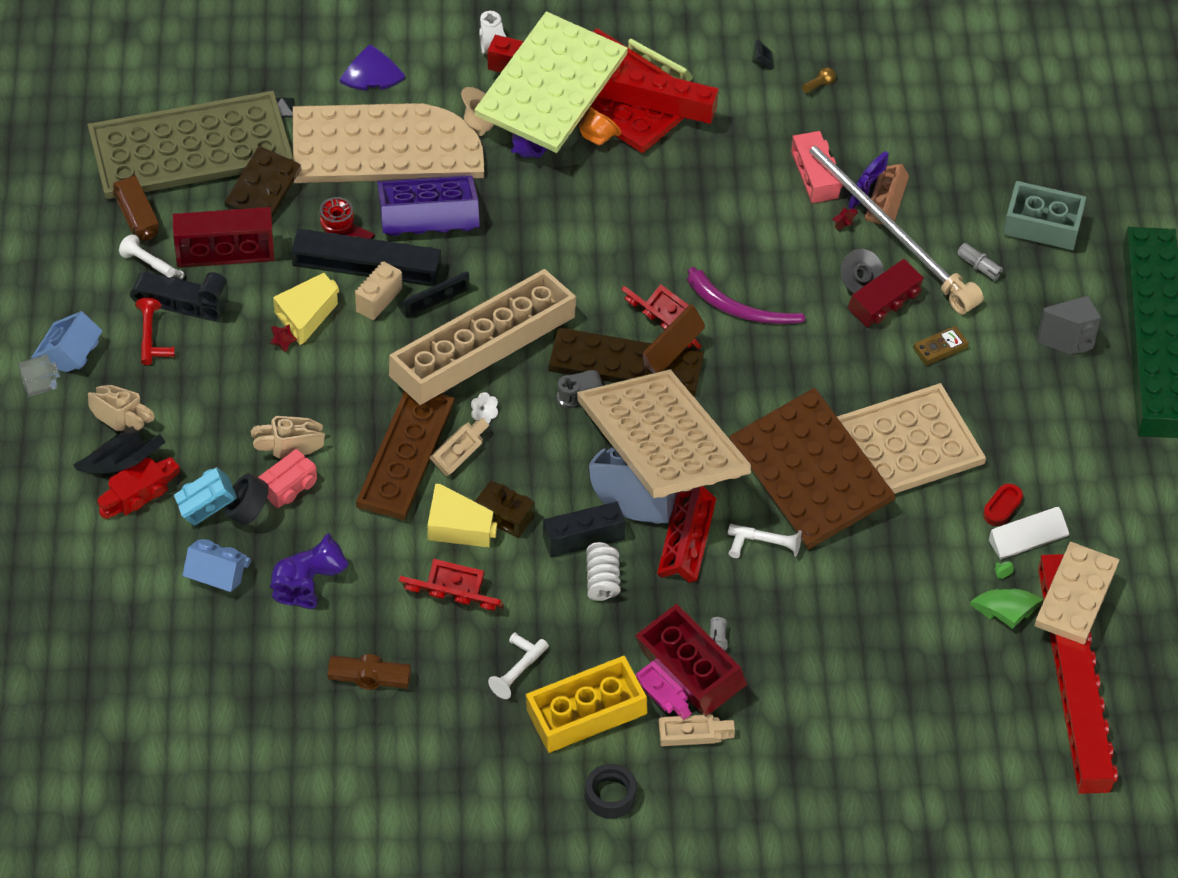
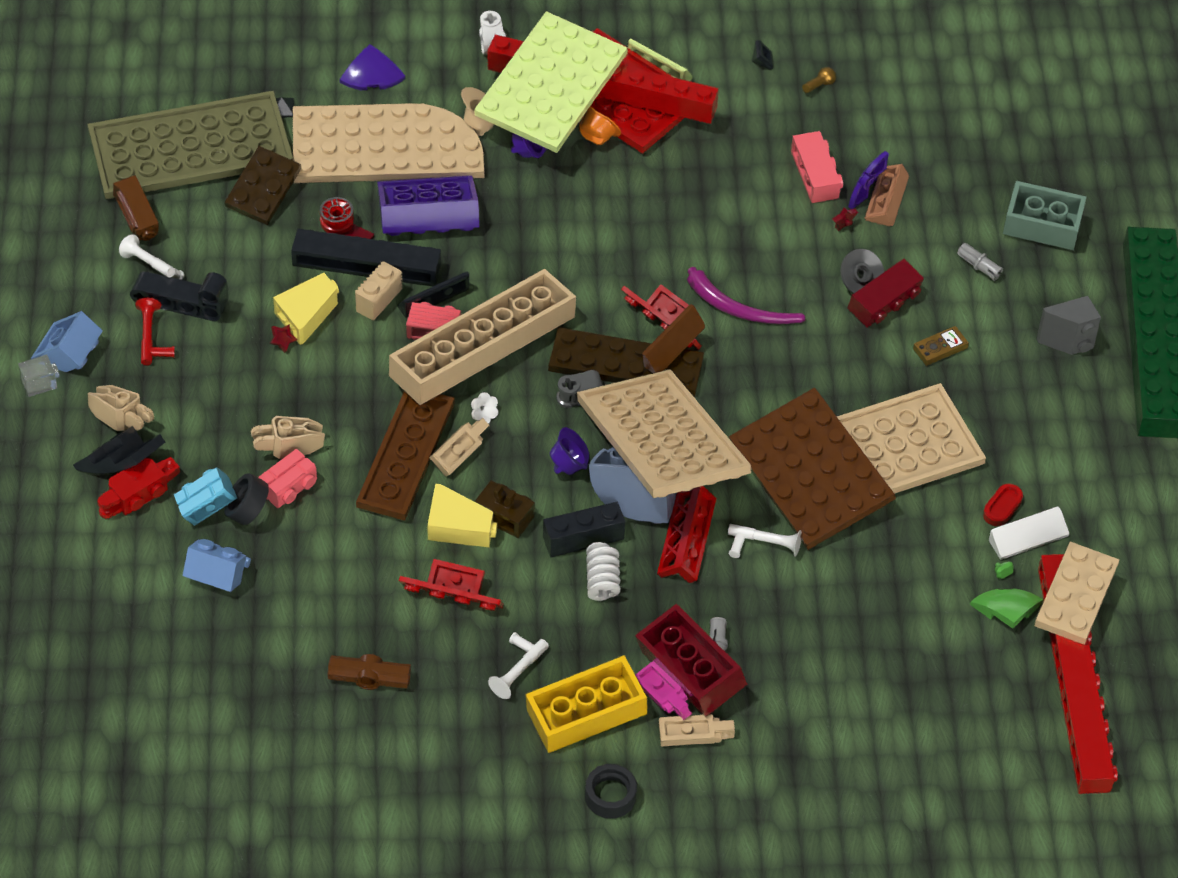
(223, 237): dark red brick -> none
(294, 574): dark purple animal -> none
(426, 318): none -> coral brick
(569, 452): none -> dark purple piece
(962, 296): flat silver piece -> none

